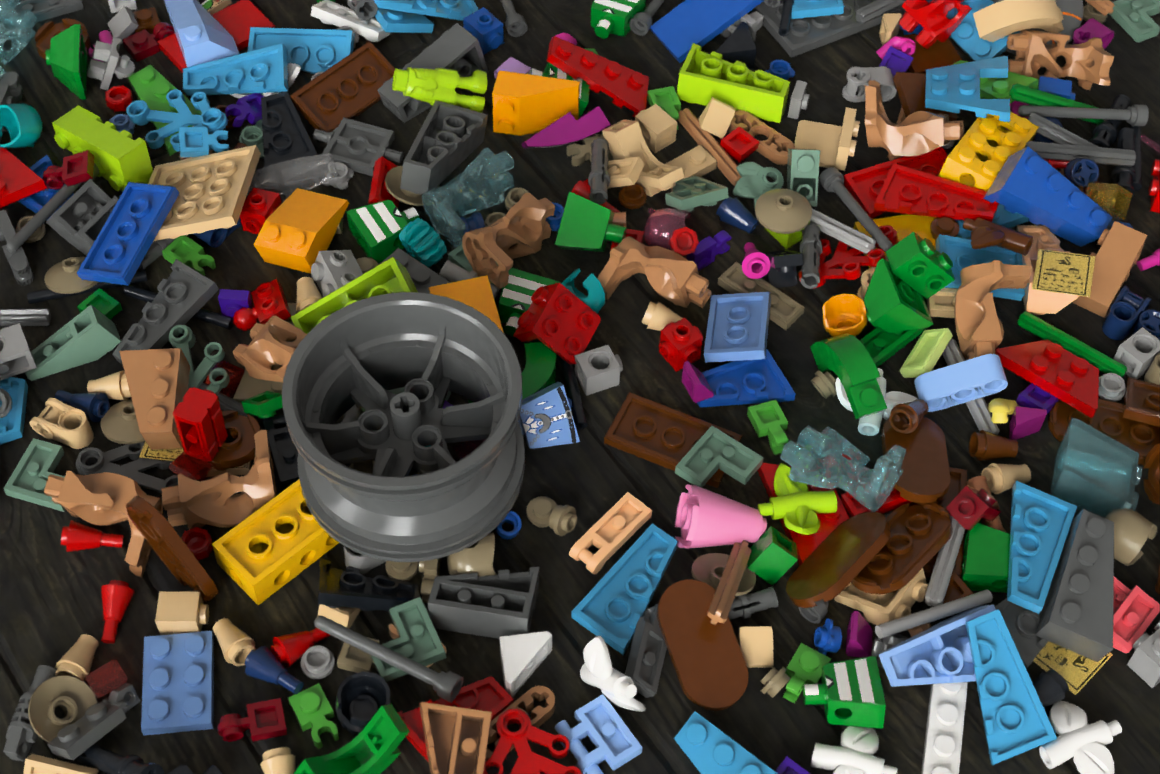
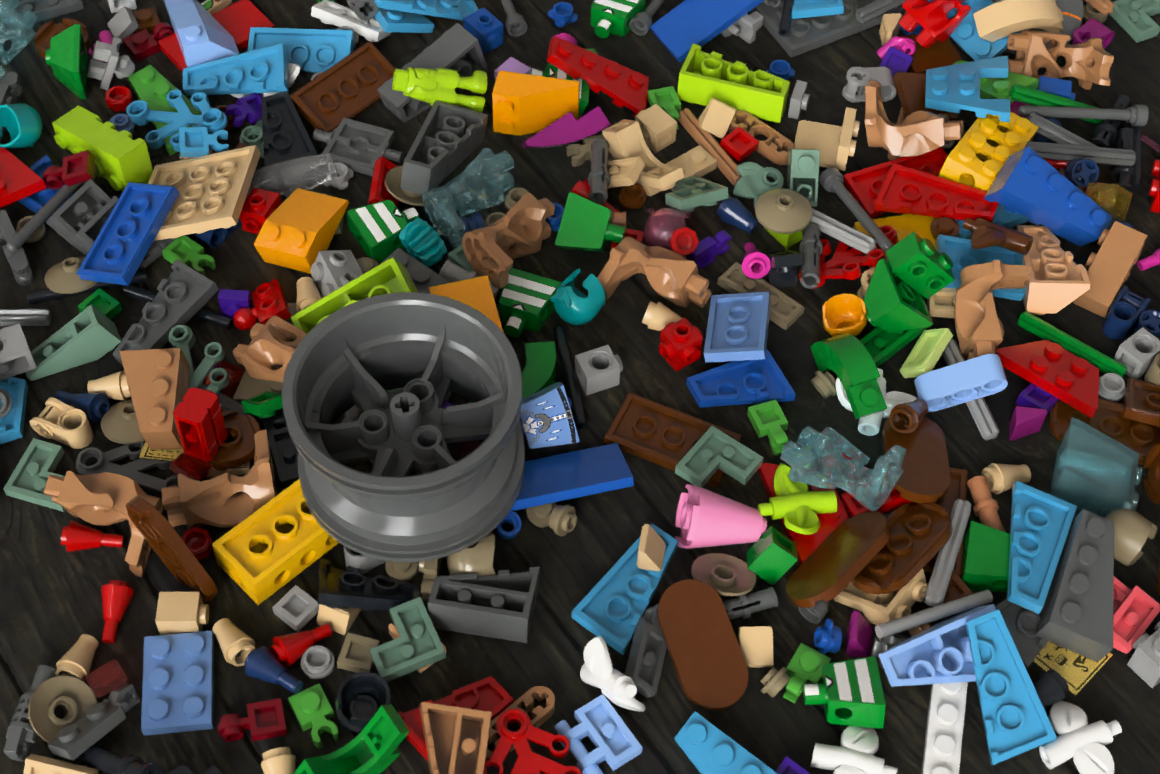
(296, 608): none -> light grey plate
(445, 684): dark grey piece -> none
(522, 656): white slope -> none
(558, 321): red bracket -> none
(562, 14): none -> blue plate
(573, 476): none -> blue tile
(610, 532): light nougat plate -> none
(650, 550): none -> tan slope
(695, 383): magenta slope -> none
(729, 583): medium nougat axle -> none
(739, 47): black slope -> none
(971, 506): dark red bracket -> none
(991, 446): reddish brown cone -> none
(1001, 409): light yellow arm -> none
(1064, 272): clear yellow sticker -> none

